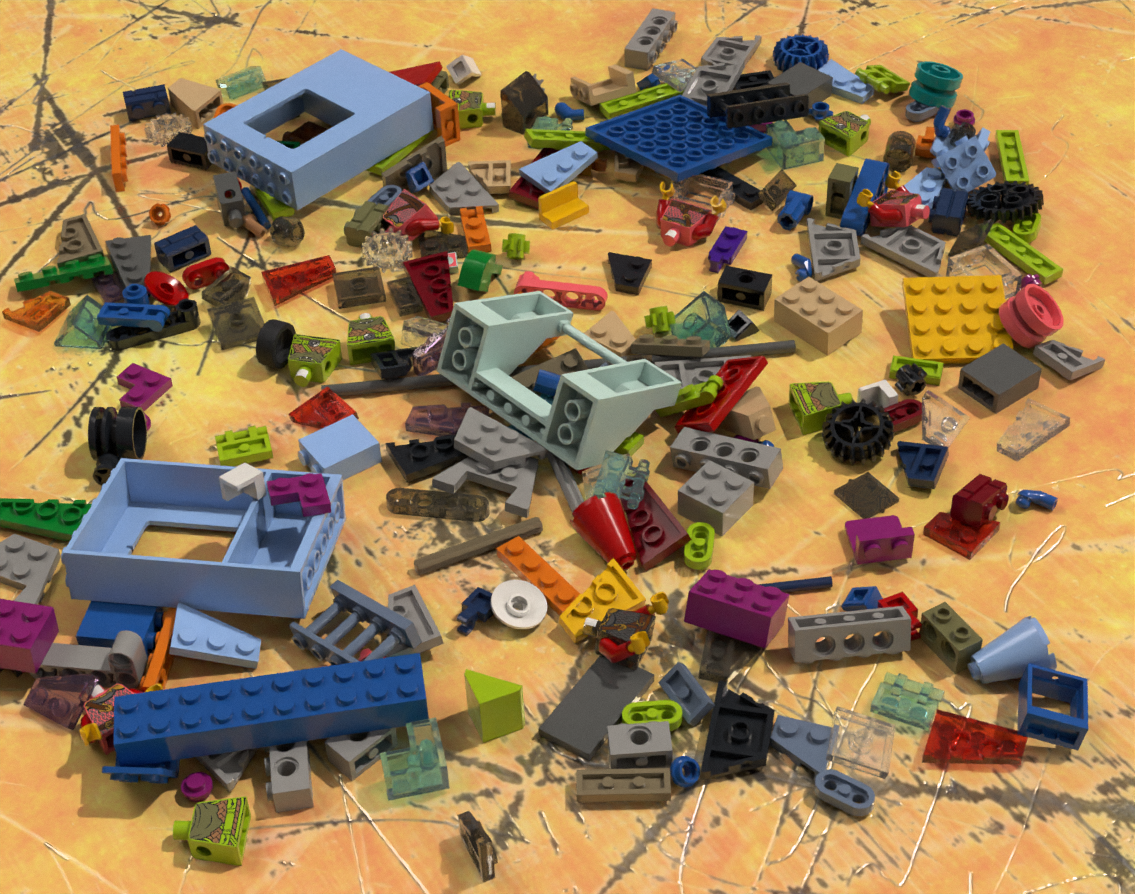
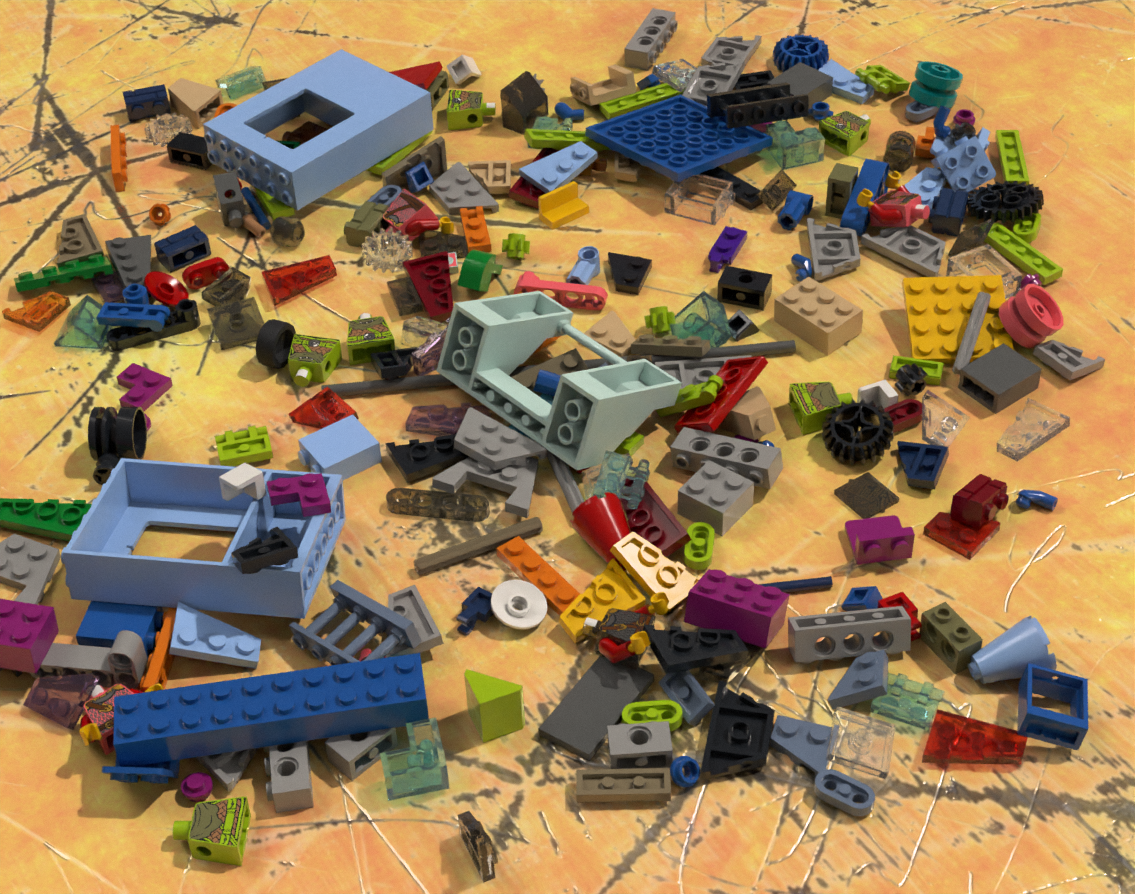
(258, 554): none -> black wing
(359, 287): clear smoke plate -> none
(444, 115): orange panel -> none
(586, 266): none -> light blue piece
(653, 570): none -> wing
(683, 221): torso -> none
(690, 650): none -> black wing
(862, 681): none -> sand blue wing
(972, 331): none -> light grey axle

